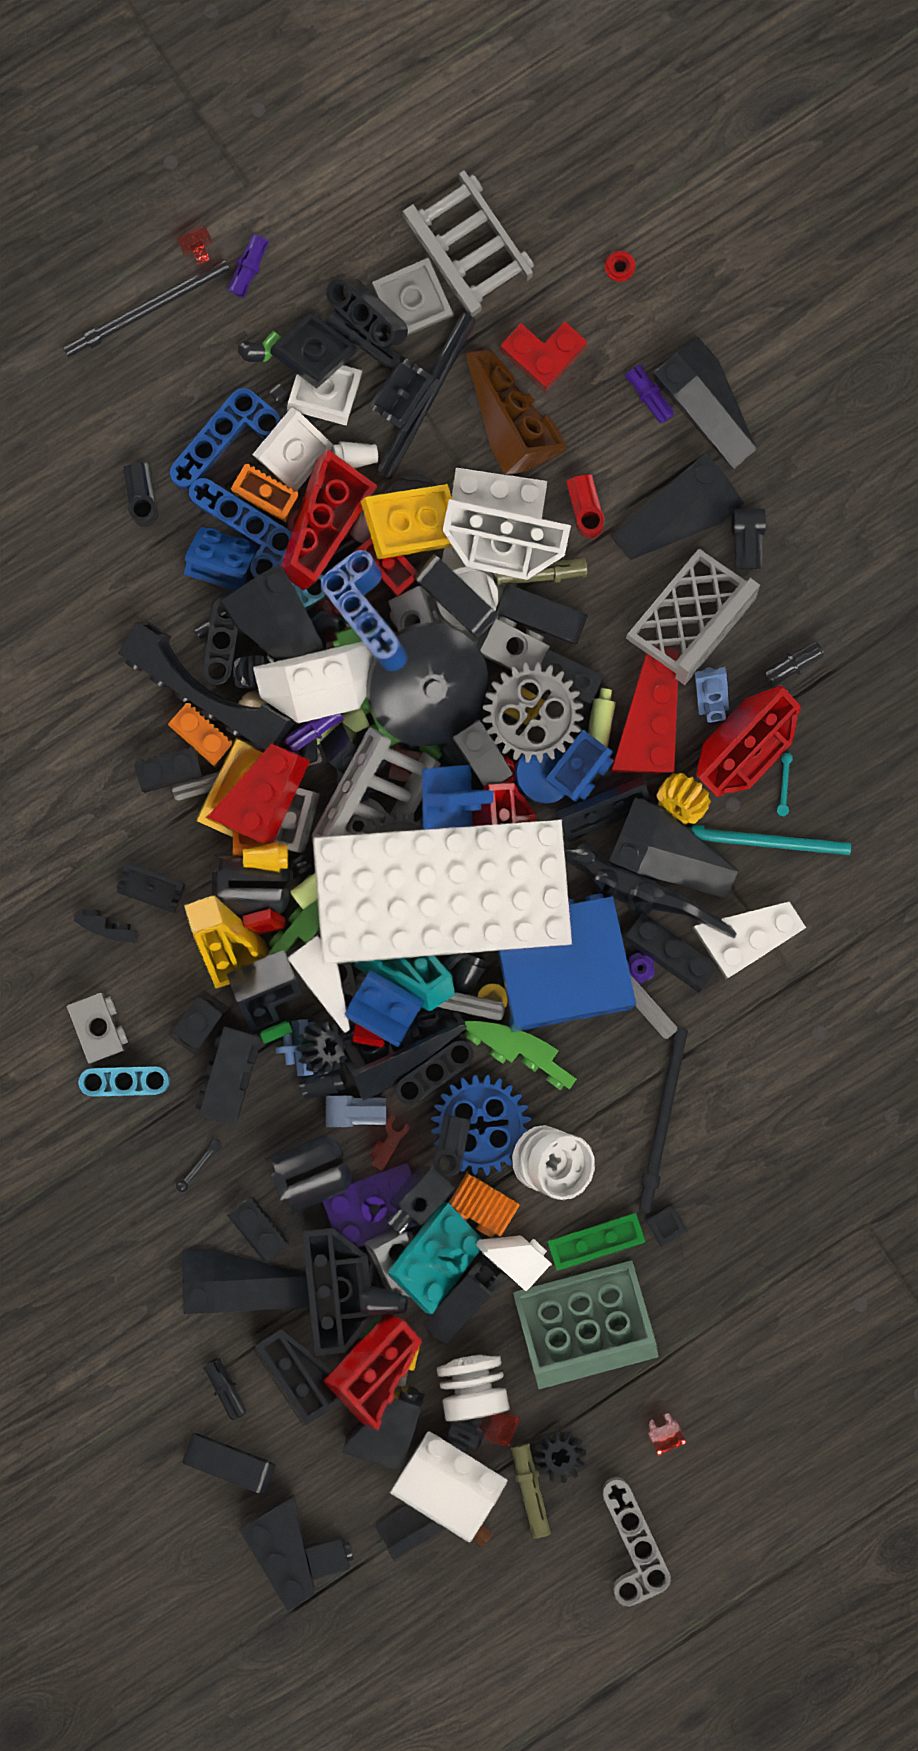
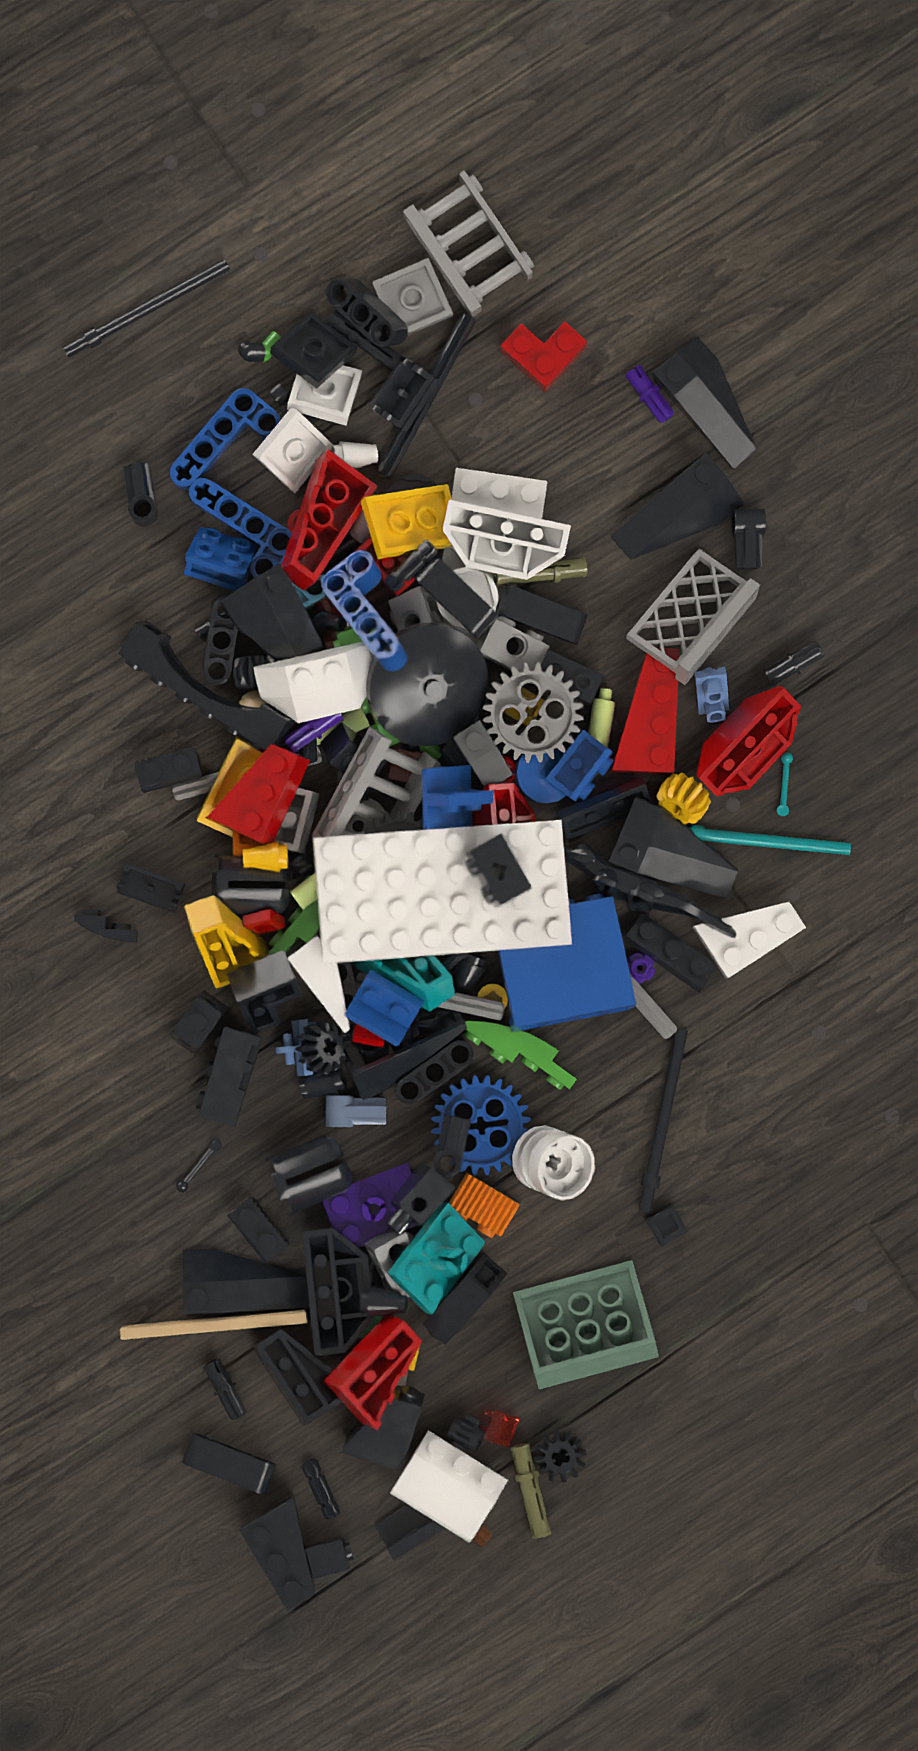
(83, 1014): light grey brick -> none
(109, 1077): medium azure beam -> none
(195, 243): clear red tile -> none
(201, 734): orange brick -> none
(213, 1324): none -> tan tile
(248, 265): dark purple pin -> none
(265, 493): orange brick -> none
(276, 1031): green tile -> none
(321, 1489): none -> black axle
(383, 1151): clear red plate -> none
(411, 566): none -> black axle
(472, 1388): white wheel -> none
(499, 854): none -> black brick
(513, 426): reddish brown wedge -> none
(516, 1257): white slope -> none
(585, 503): red piece -> none
(596, 1241): green plate -> none
(619, 256): red plate -> none
(631, 1537): light grey beam -> none
(666, 1437): clear red tile -> none

